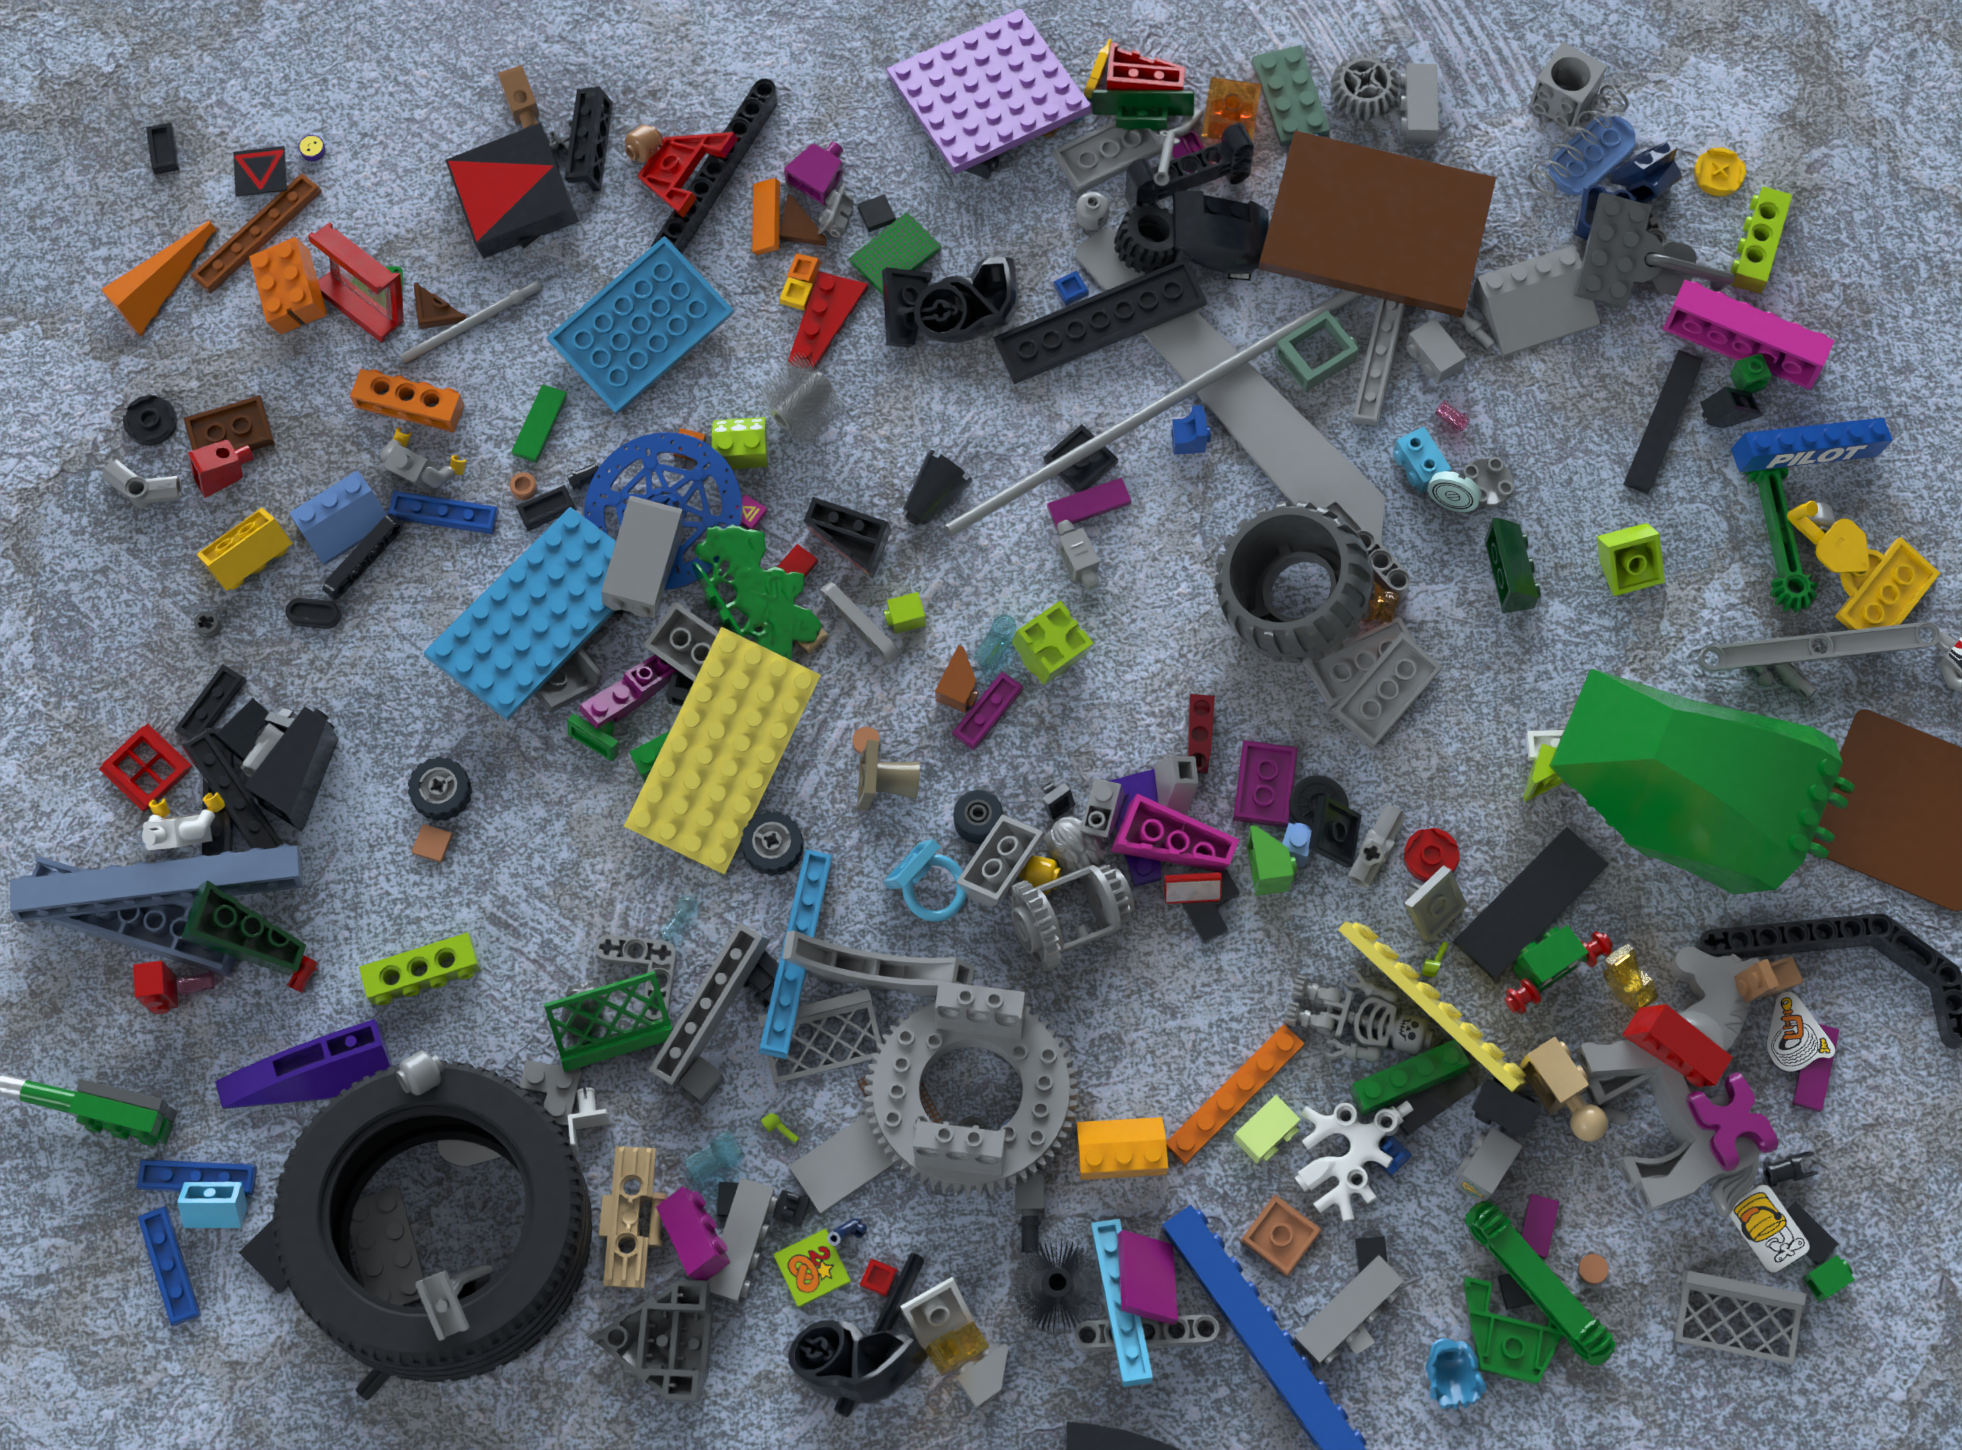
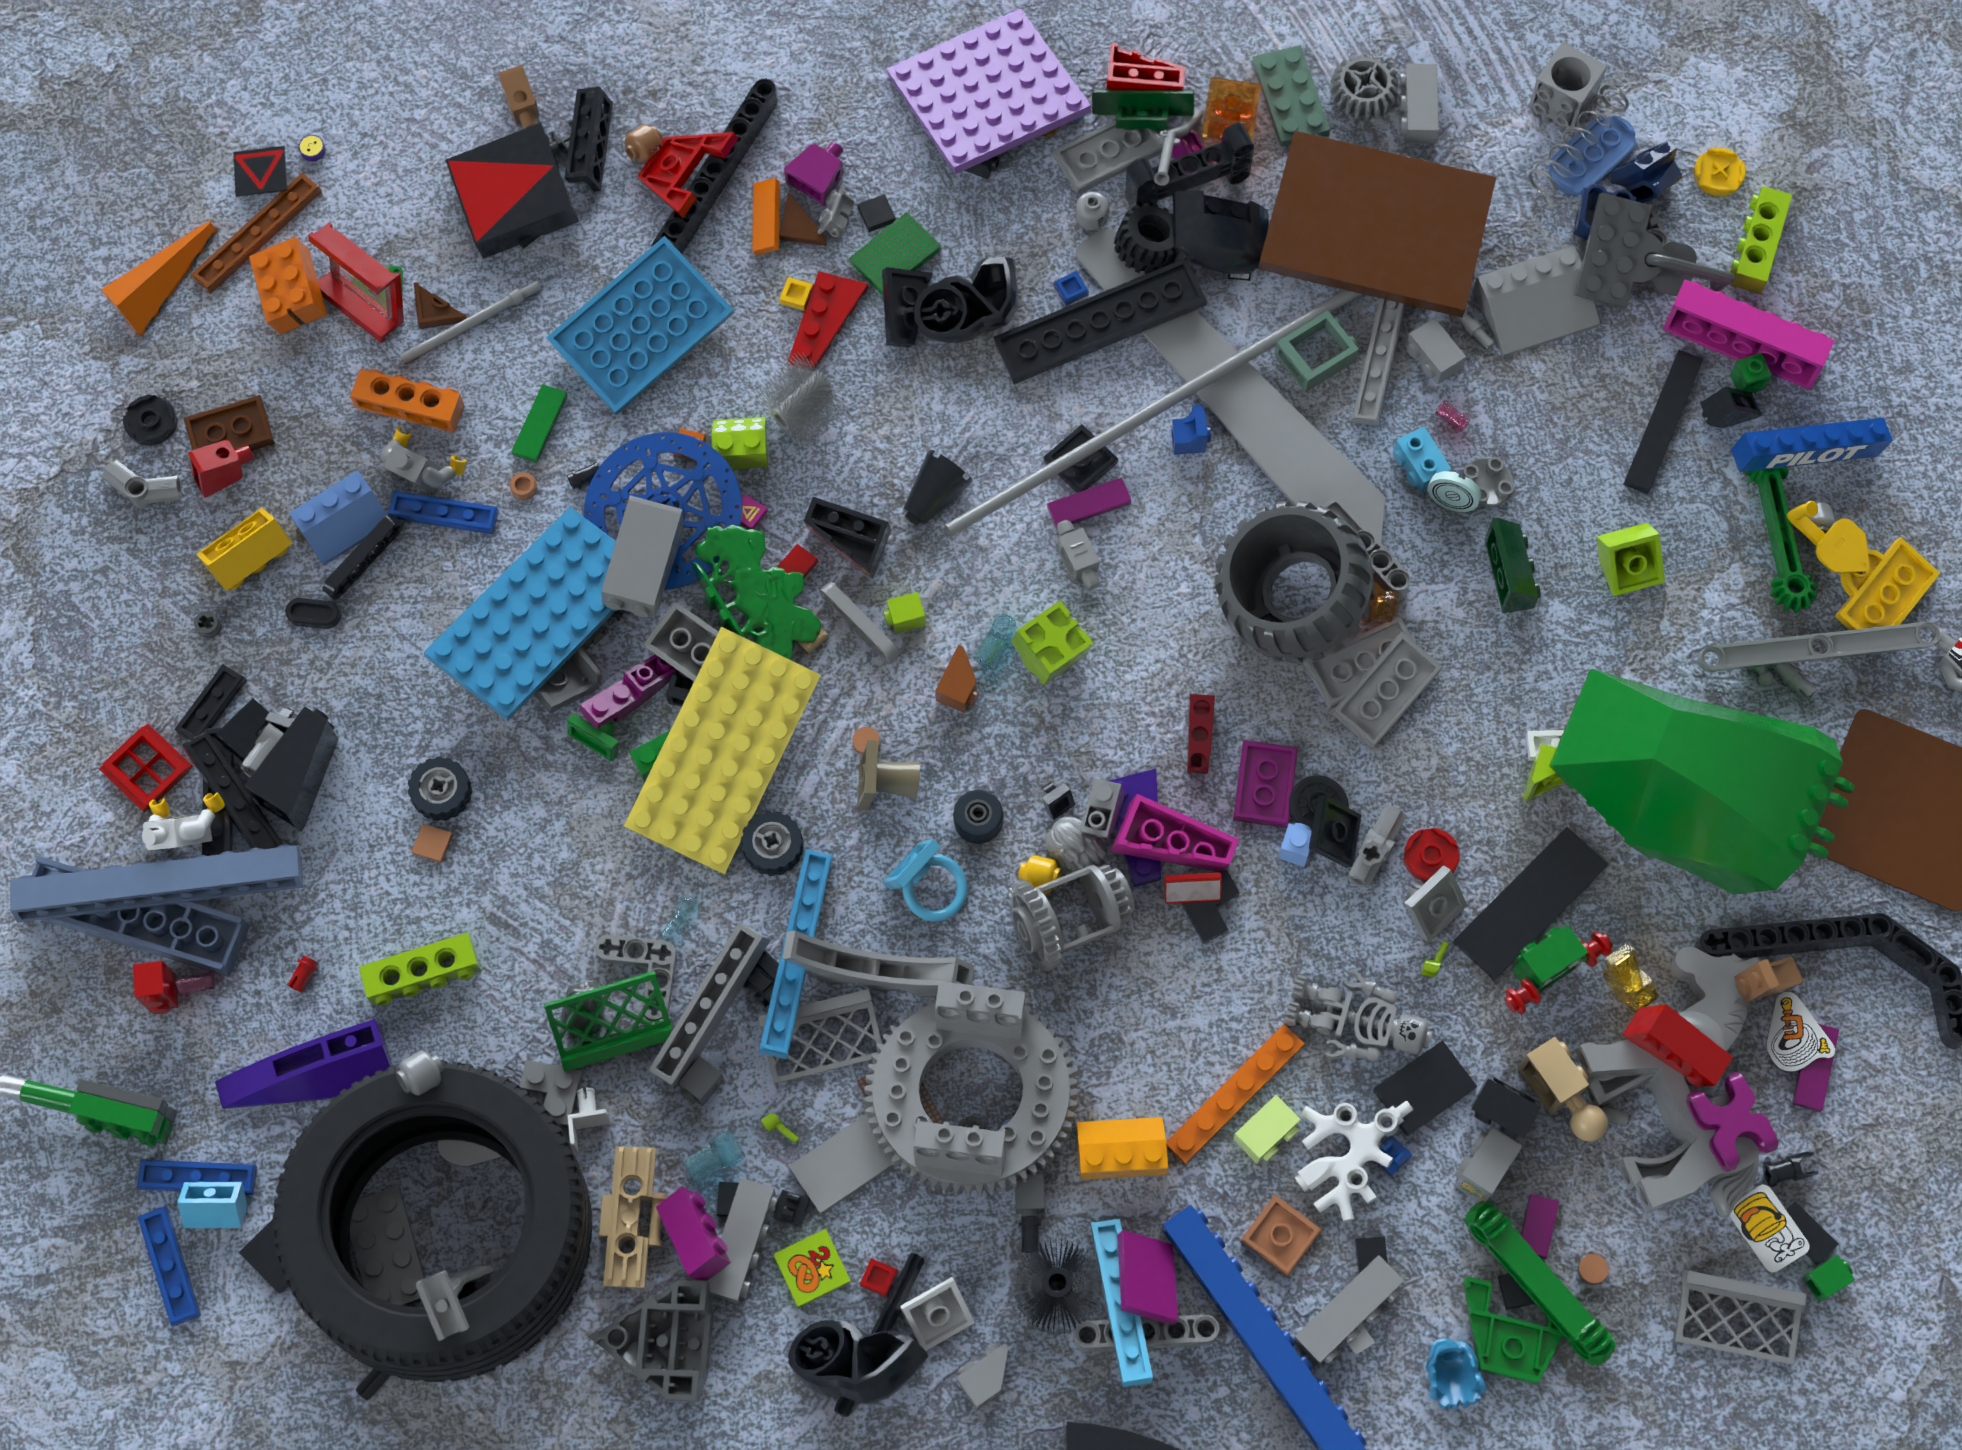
(162, 148): black tile -> none
(233, 929): dark green wedge -> none
(545, 507): black tile -> none
(804, 268): orange plate -> none
(845, 1230): dark blue arm -> none
(956, 1348): clear yellow brick -> none
(987, 711): magenta tile -> none
(999, 860): light grey slope -> none
(1098, 70): yellow piece -> none
(1176, 782): light grey slope -> none
(1269, 863): bright green slope -> none
(1409, 1077): green brick -> none
(1428, 999): light yellow plate -> none

